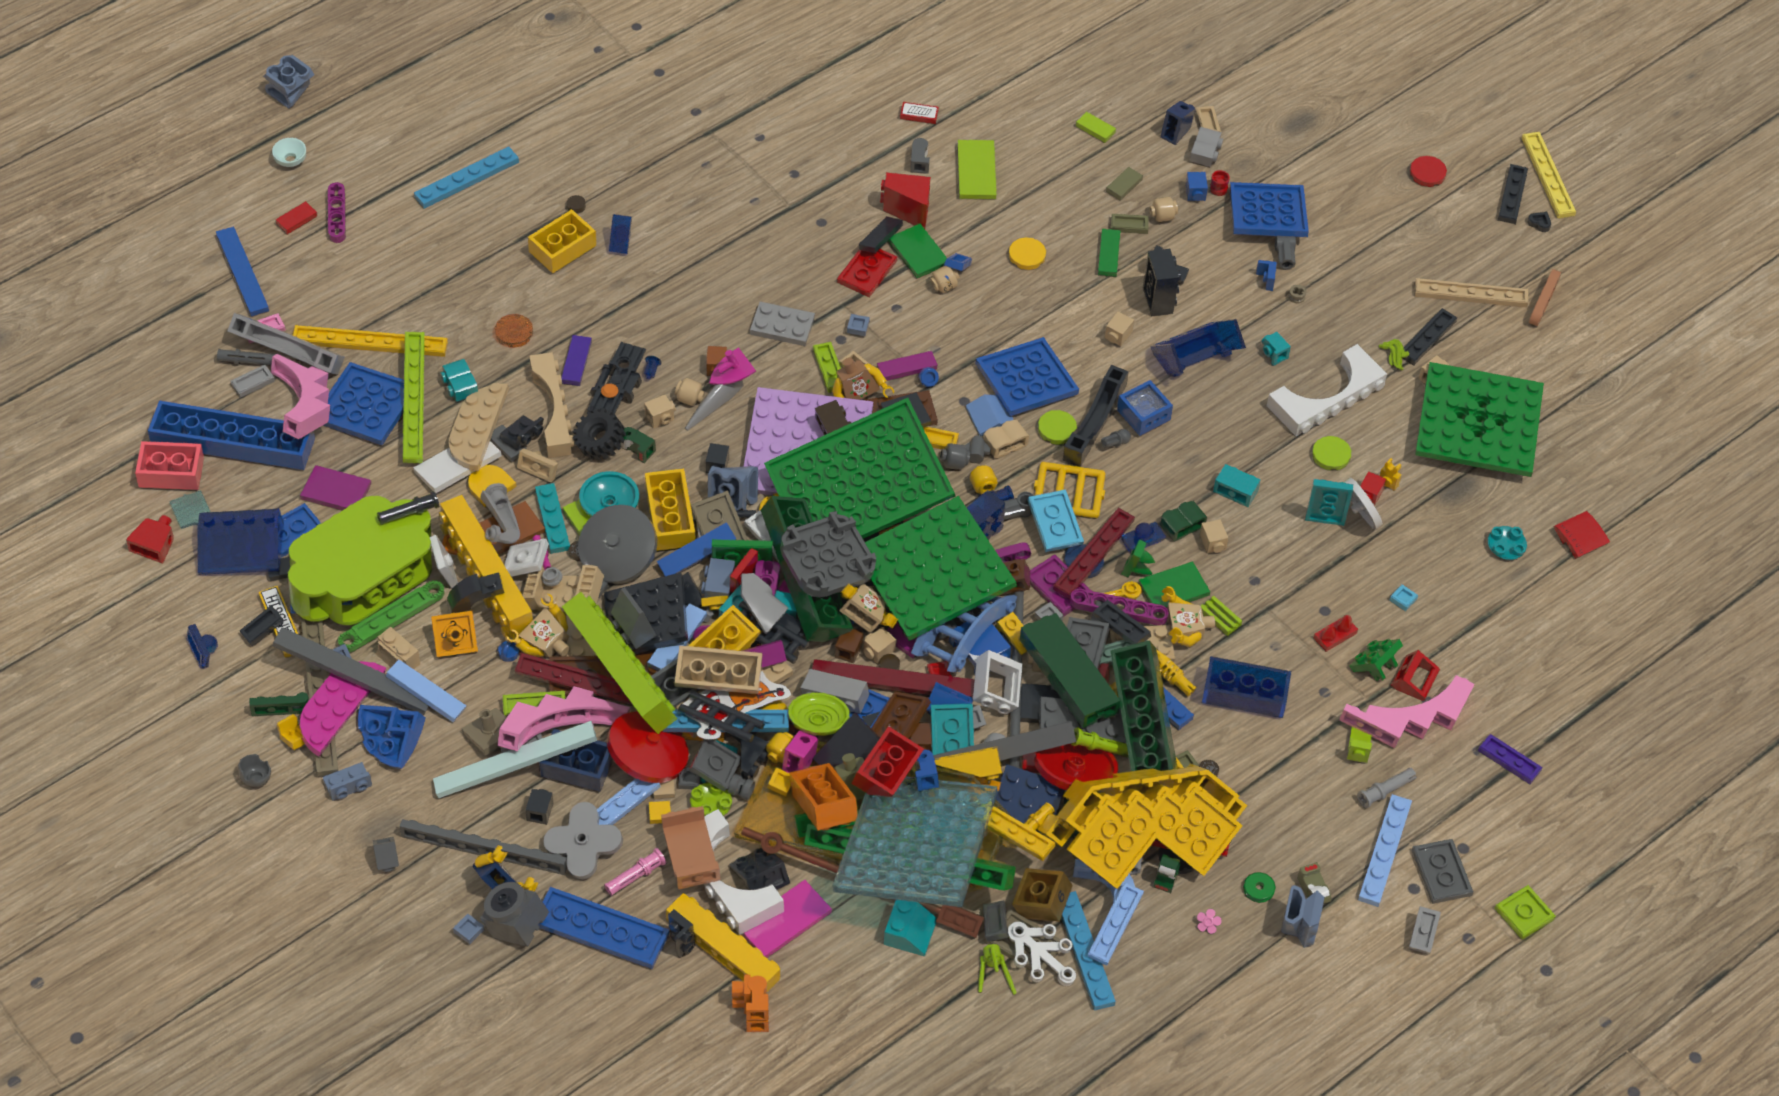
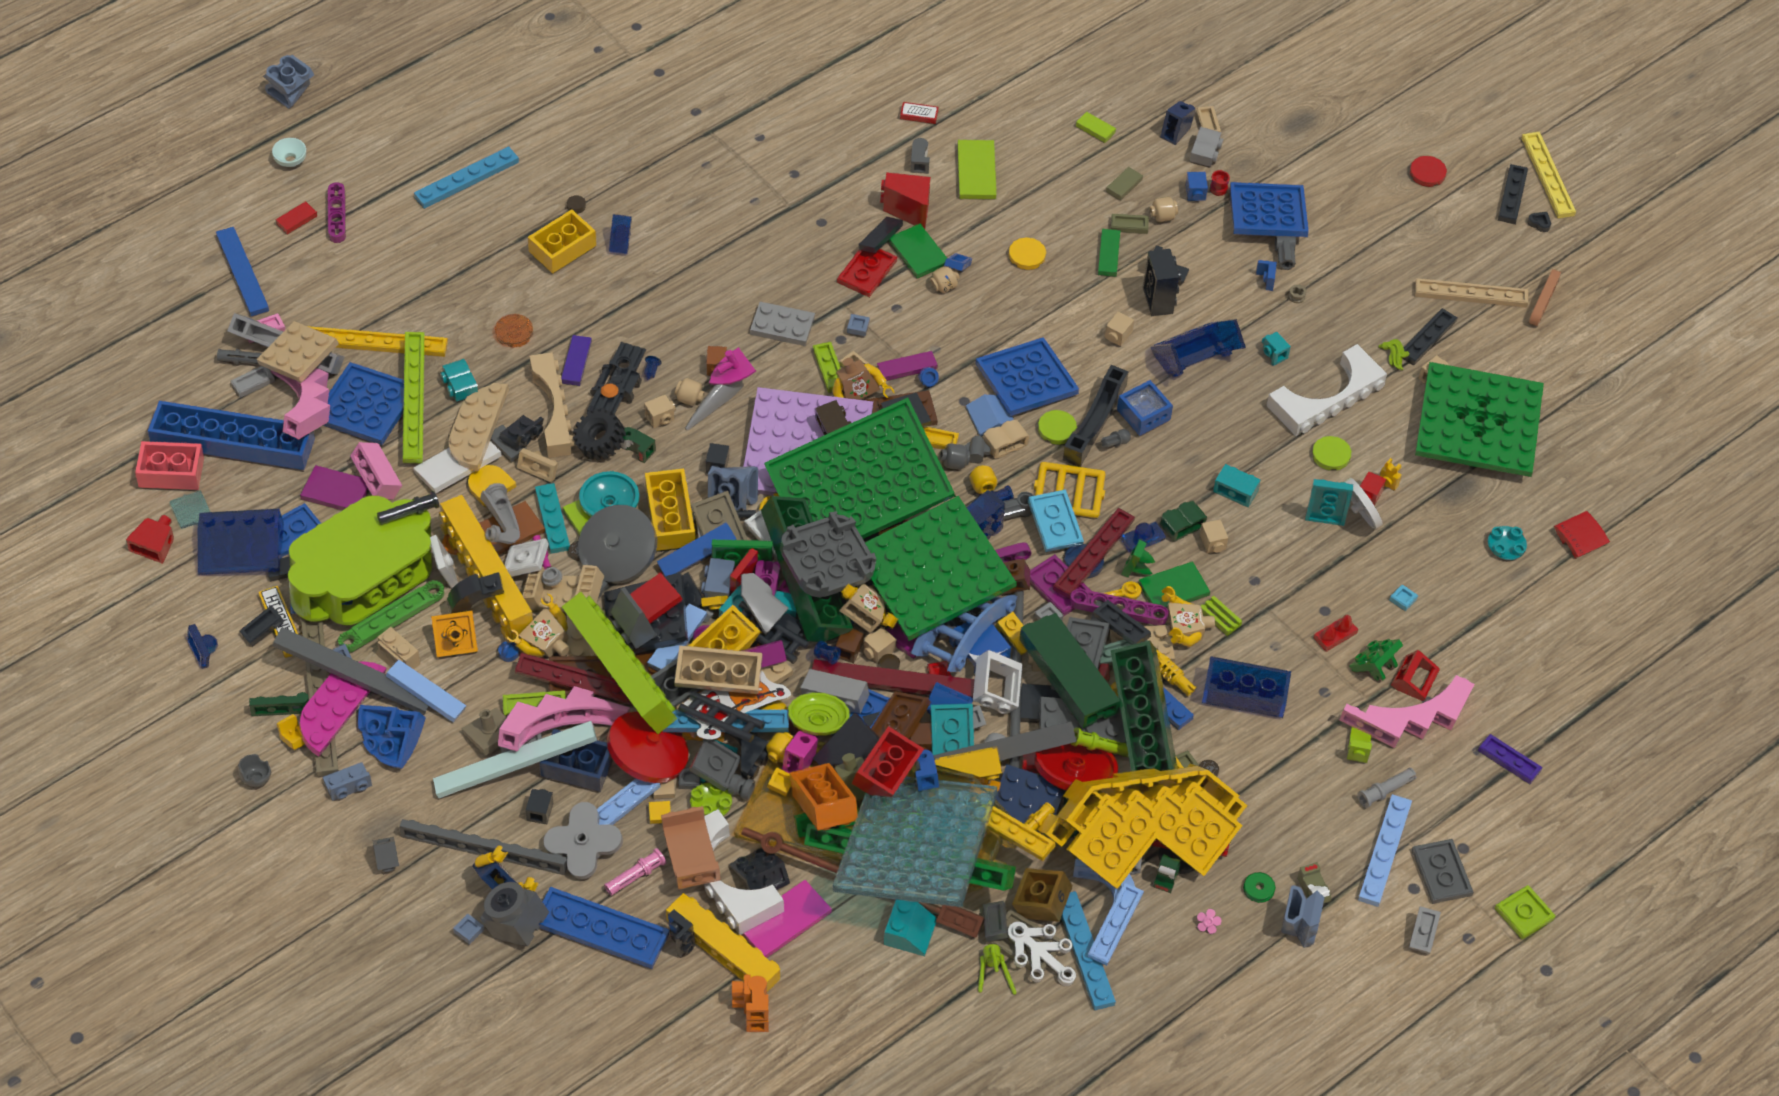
(297, 351): none -> tan plate
(376, 470): none -> bright pink brick
(656, 597): none -> red tile
(827, 652): none -> clear blue bush

